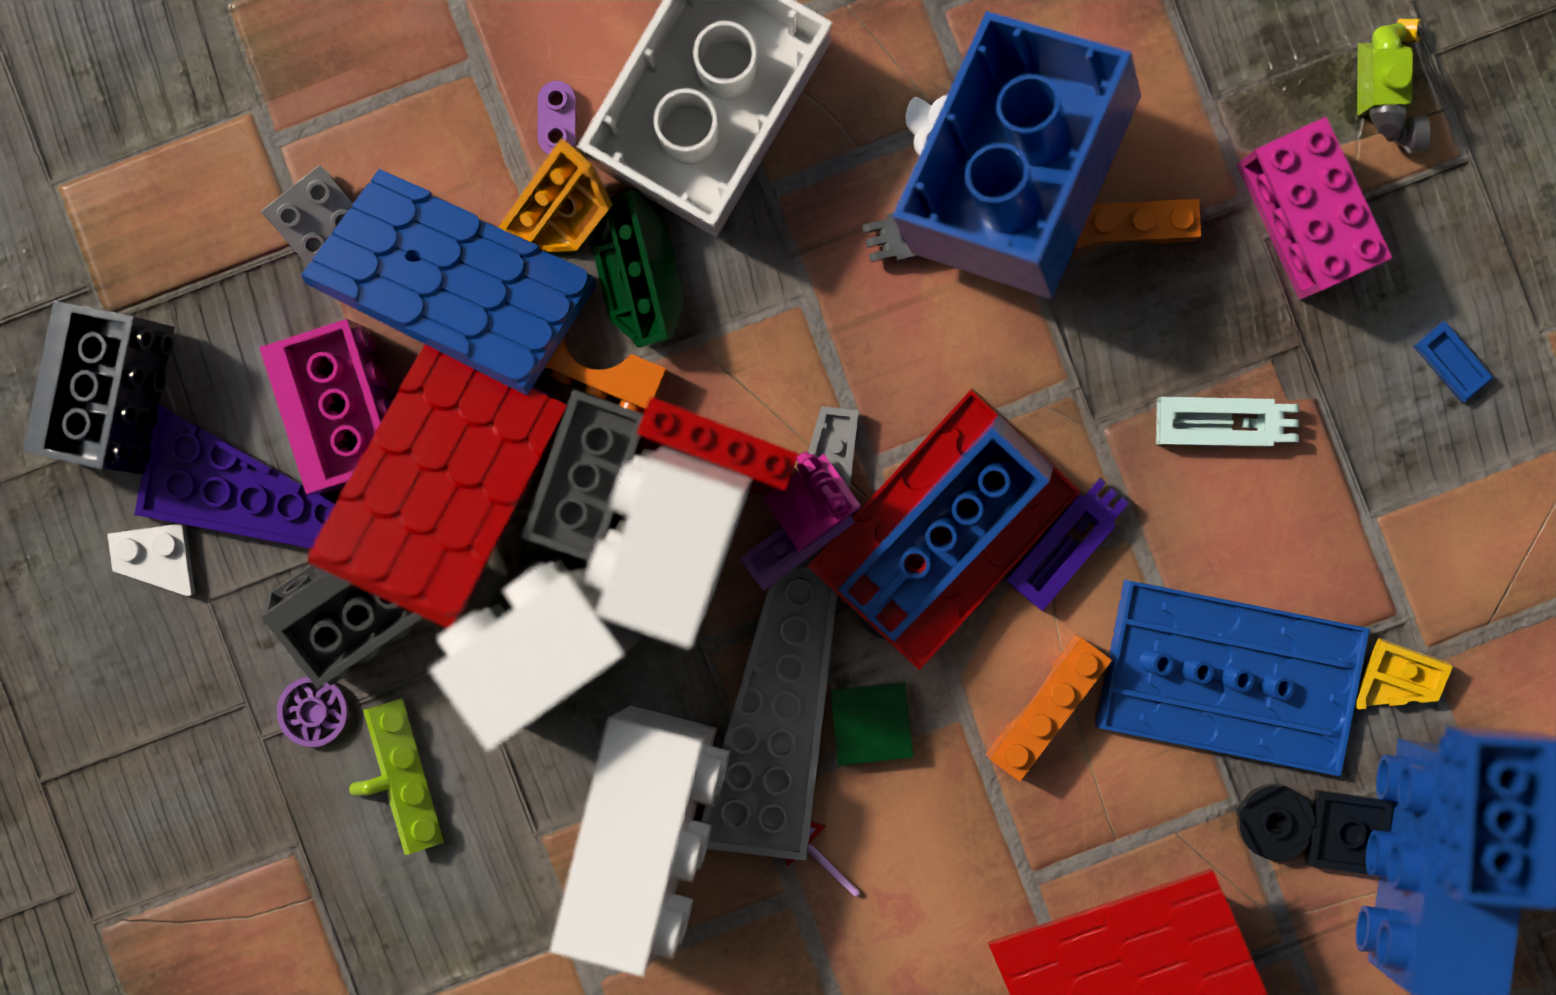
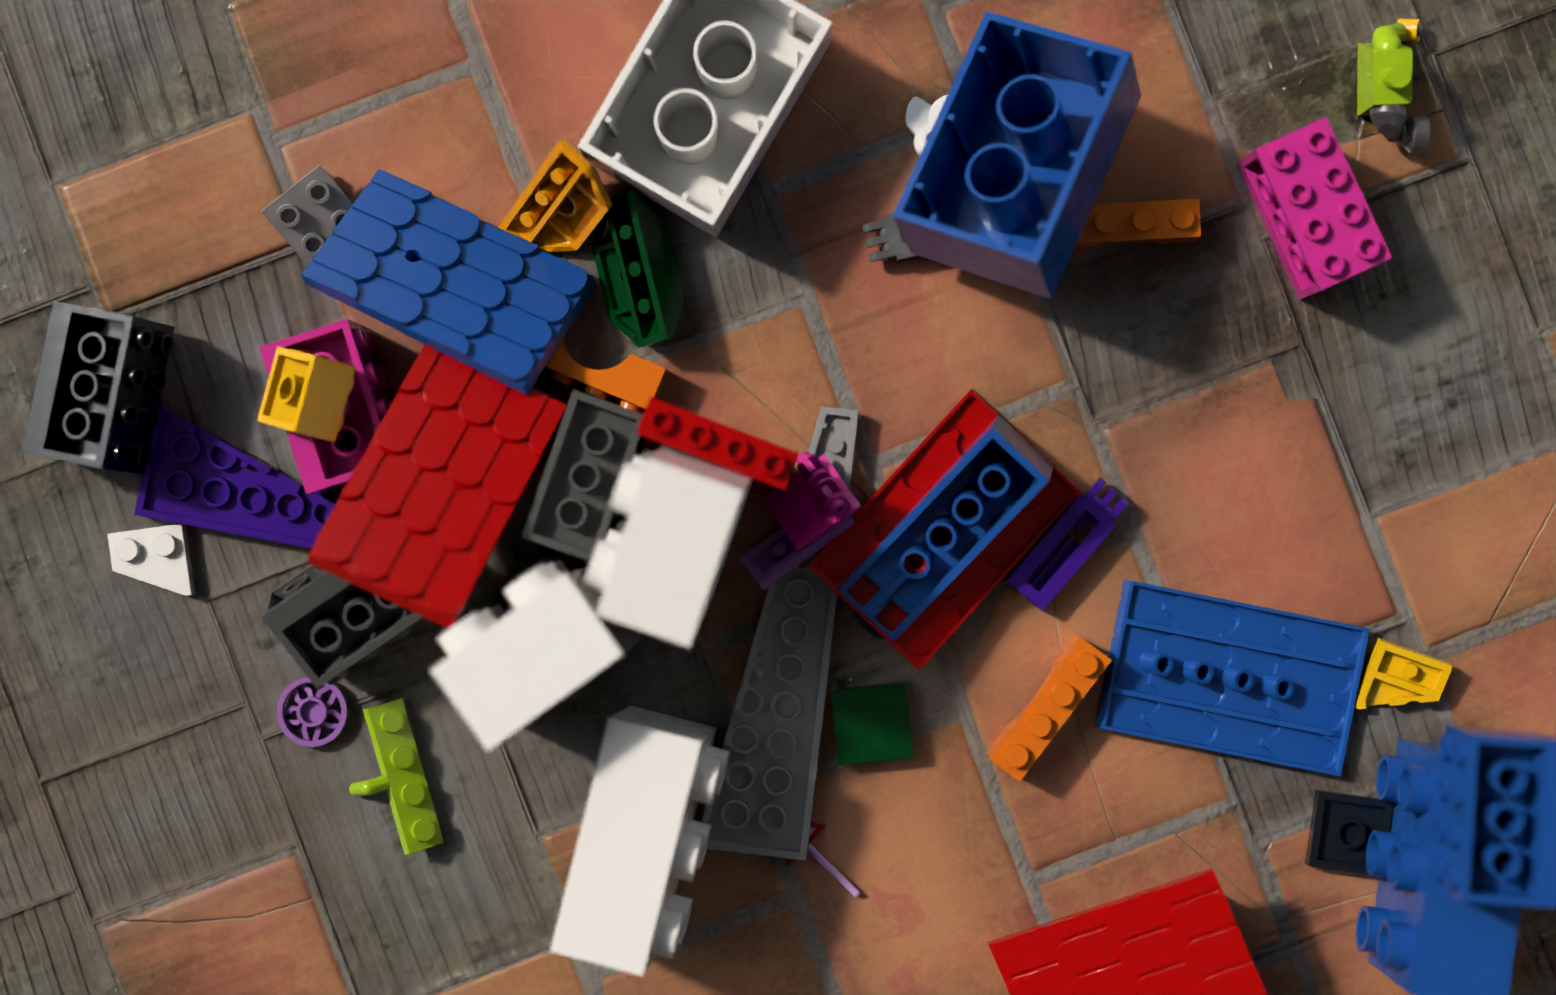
(306, 394): none -> yellow slope
(556, 118): medium lavender plate -> none
(1210, 422): light aqua hinge -> none
(1296, 828): black plate -> none
(1453, 362): blue tile -> none

